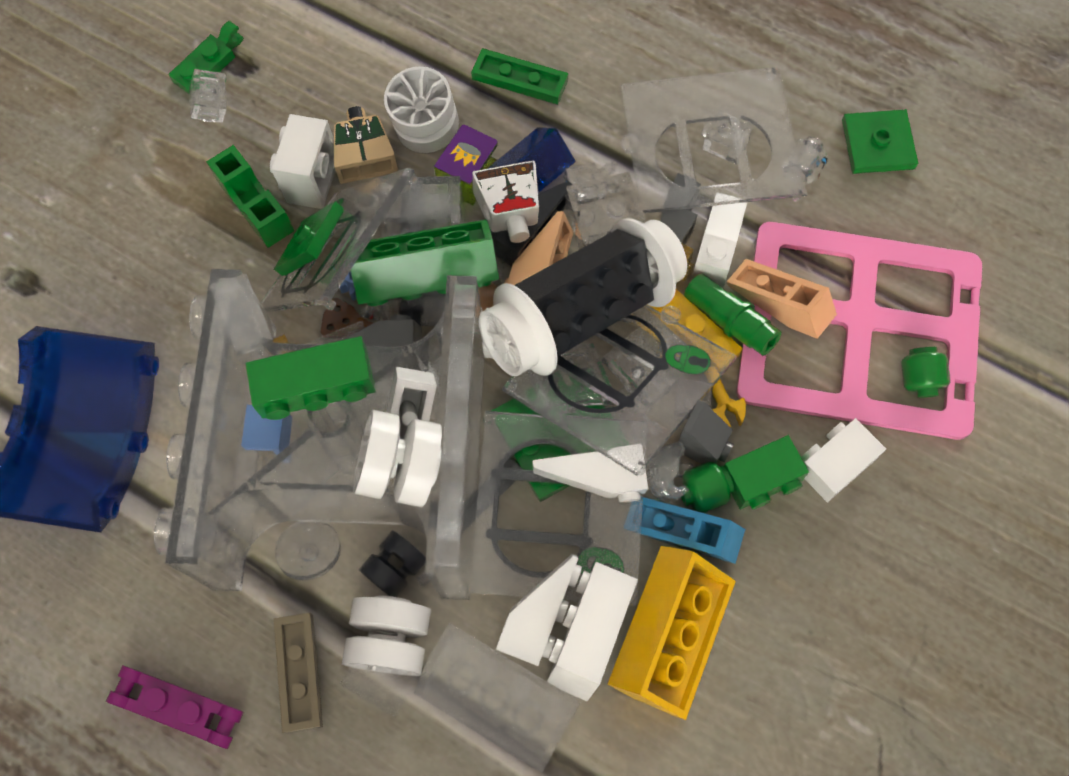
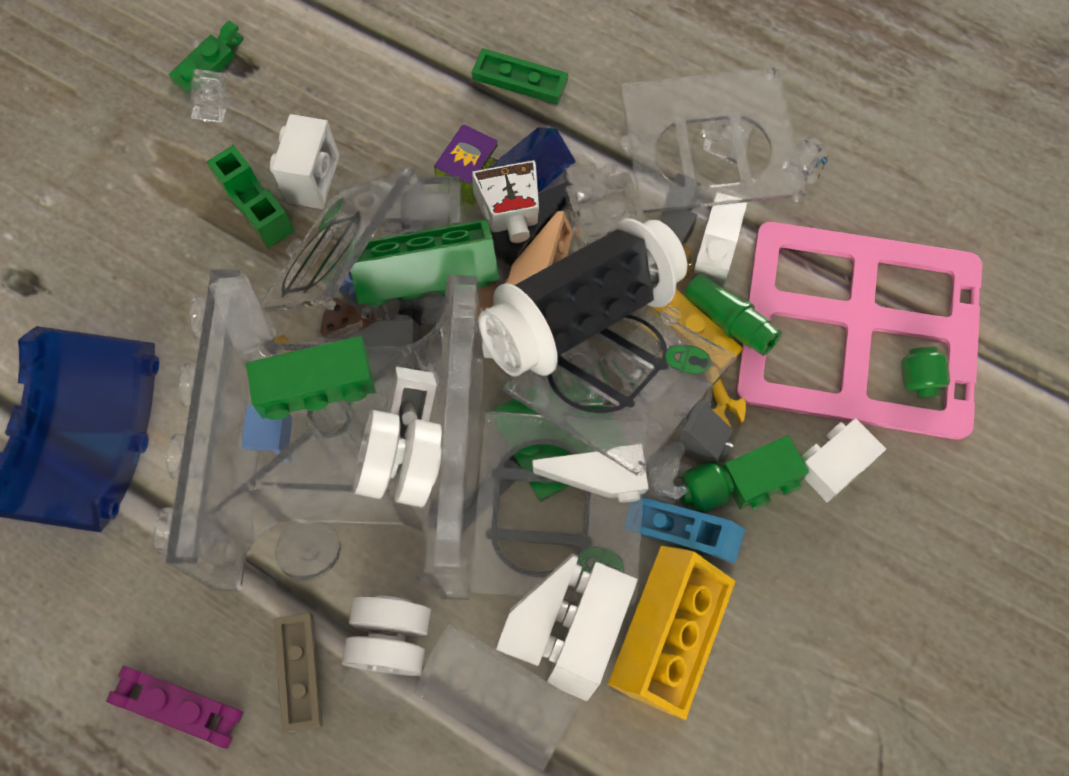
(309, 239): green plate -> none
(362, 147): tan torso -> none
(384, 574): black wheel -> none
(421, 109): white wheel -> none
(787, 298): light nougat slope -> none
(879, 141): green plate -> none

